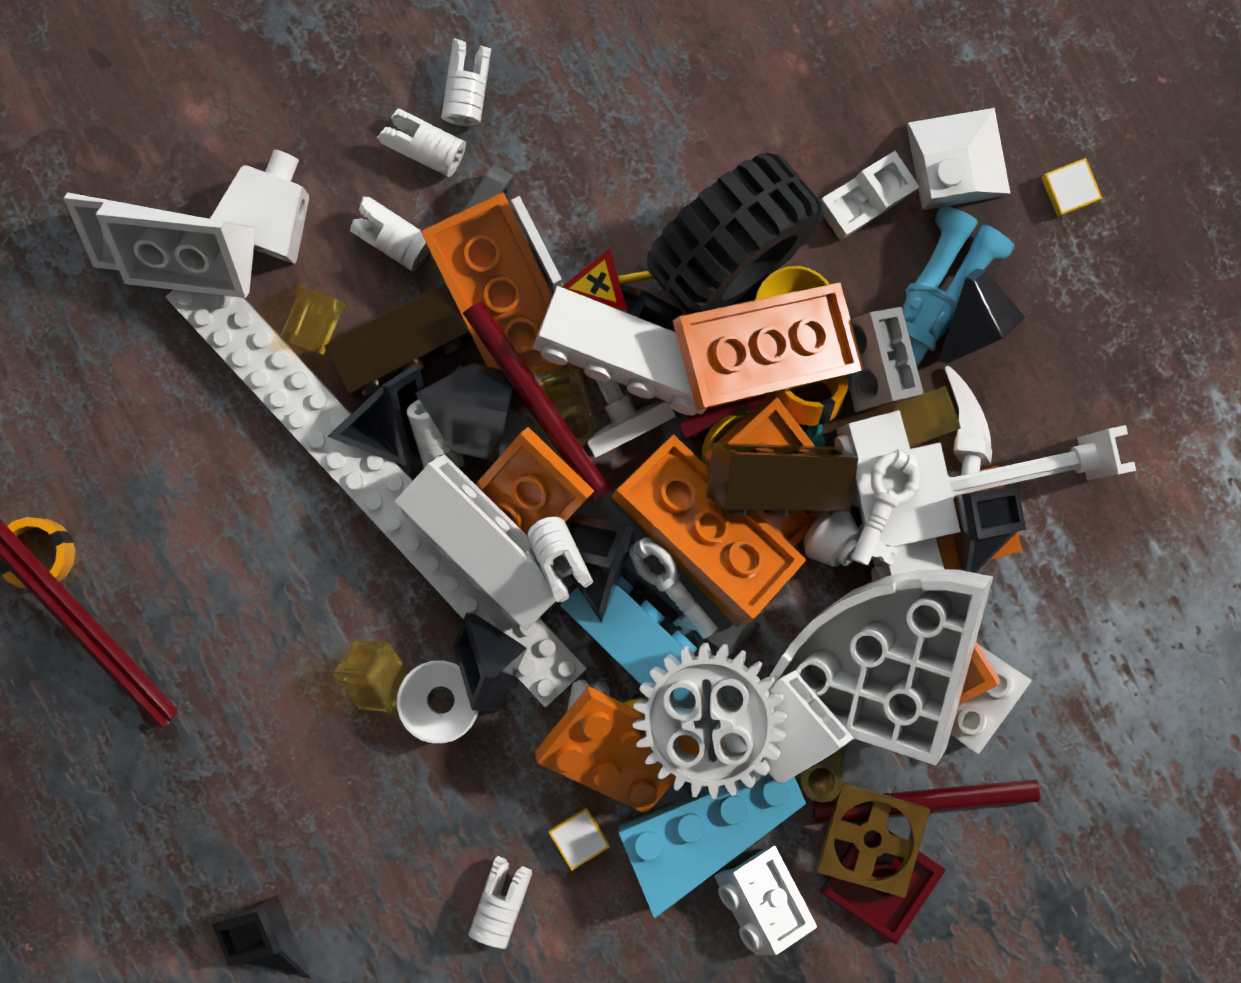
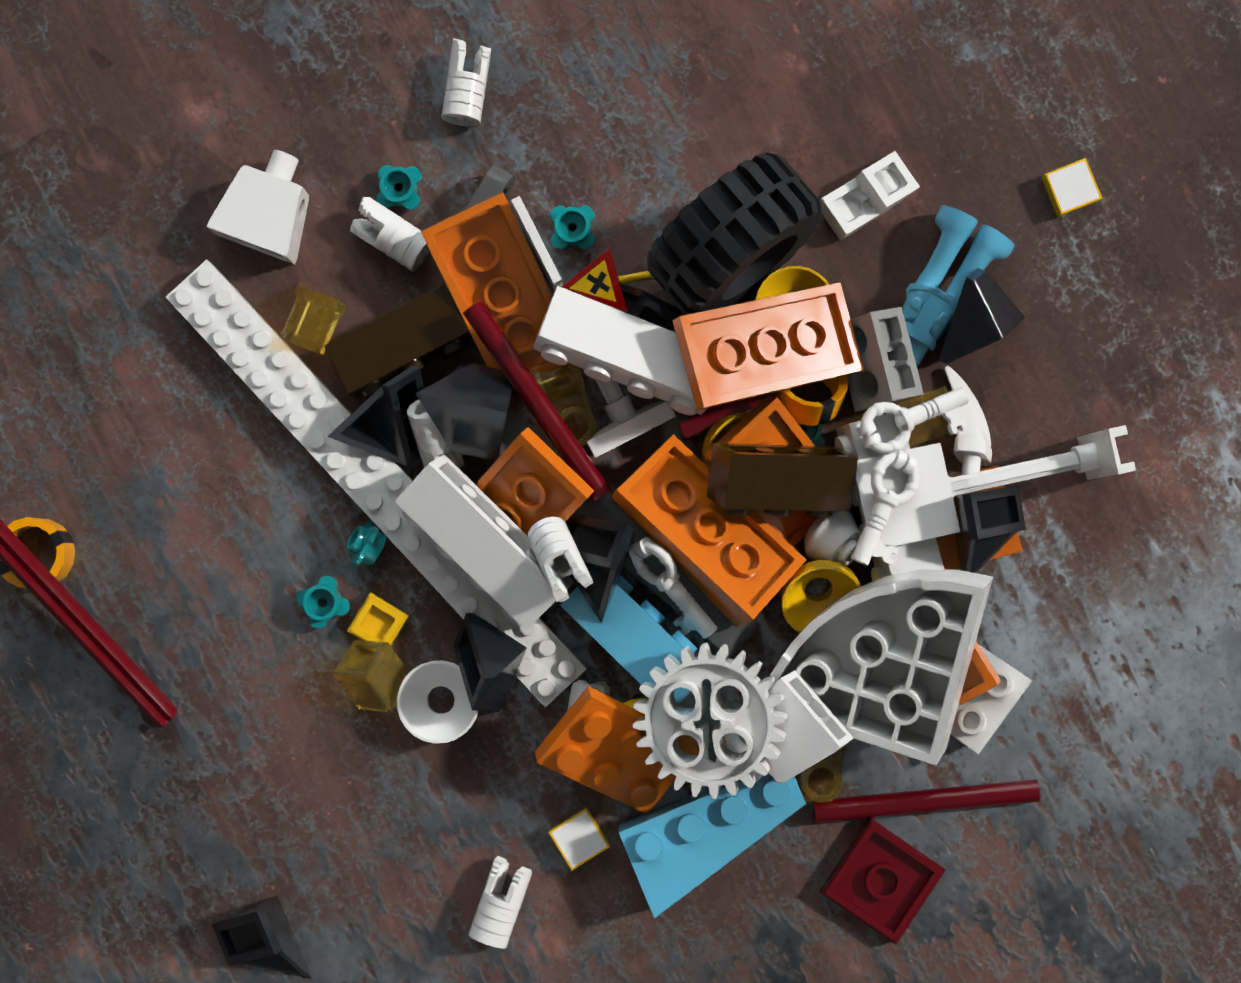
(164, 246): white slope -> none
(310, 599): none -> teal plate
(365, 544): none -> teal plate
(378, 620): none -> yellow tile
(390, 177): none -> teal plate
(423, 143): white hinge -> none
(572, 215): none -> teal plate
(765, 903): white bracket -> none
(799, 606): none -> yellow piece
(862, 872): pearl gold piece -> none
(906, 419): none -> white piece
(958, 159): white slope -> none

